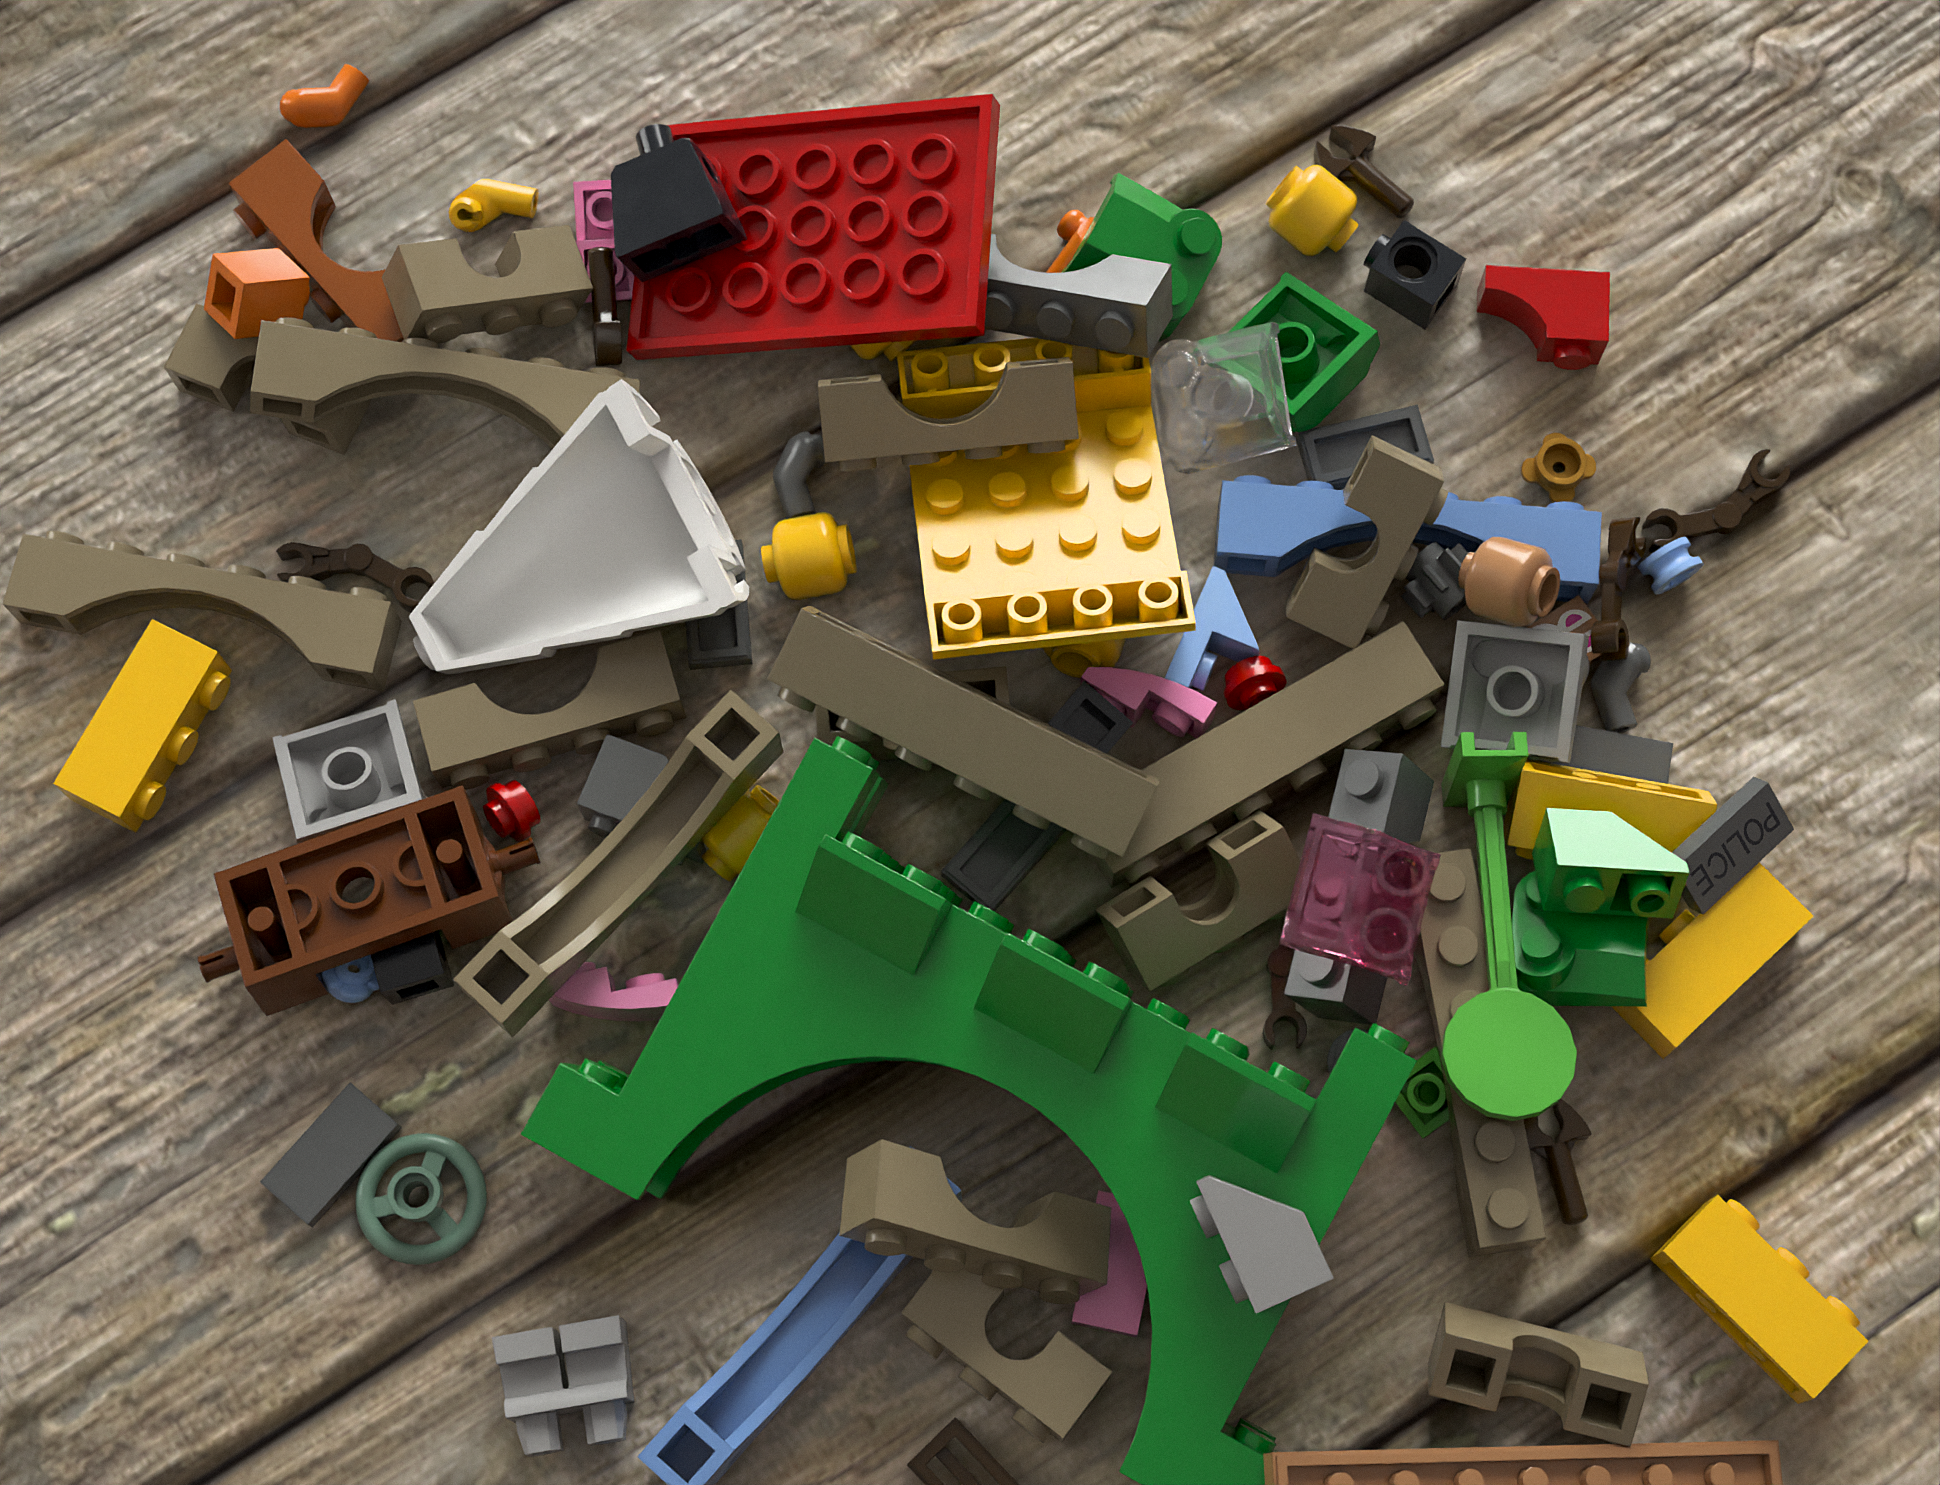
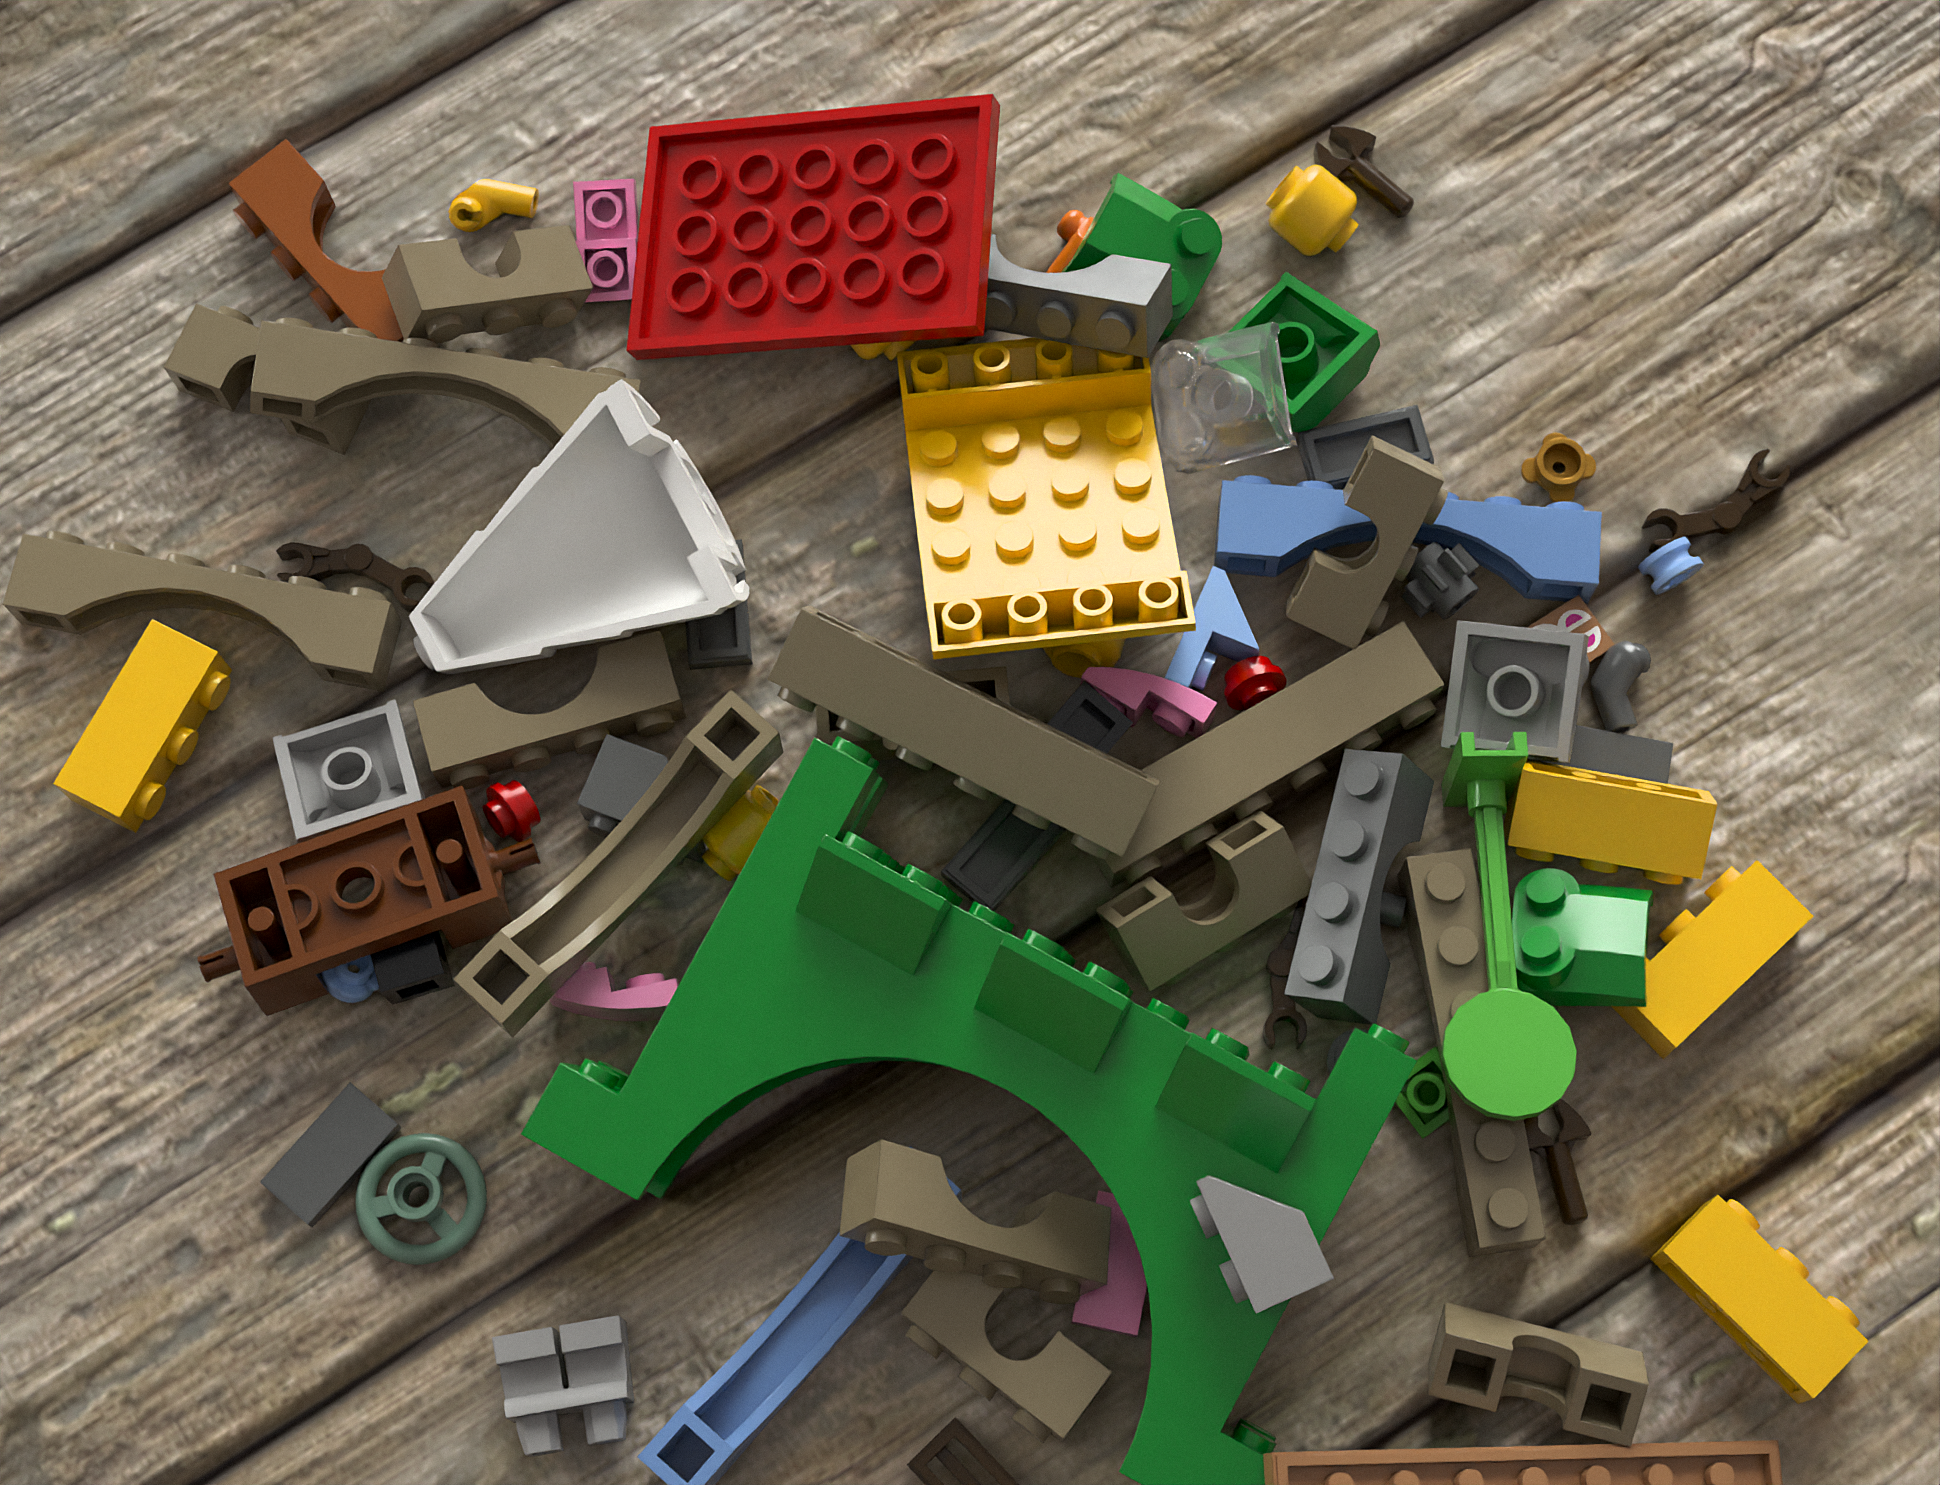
(254, 288): orange brick -> none
(324, 105): orange arm -> none
(605, 327): dark brown bar -> none
(669, 206): black torso -> none
(792, 470): dark grey arm -> none
(809, 556): yellow head -> none
(1028, 407): dark tan arch -> none
(1359, 898): clear pink slope -> none
(1412, 298): black brick -> none
(1509, 581): medium nougat head -> none
(1556, 308): red arch -> none
(1604, 866): green slope -> none
(1611, 634): dark brown piece -> none
(1732, 843): dark grey tile -> none

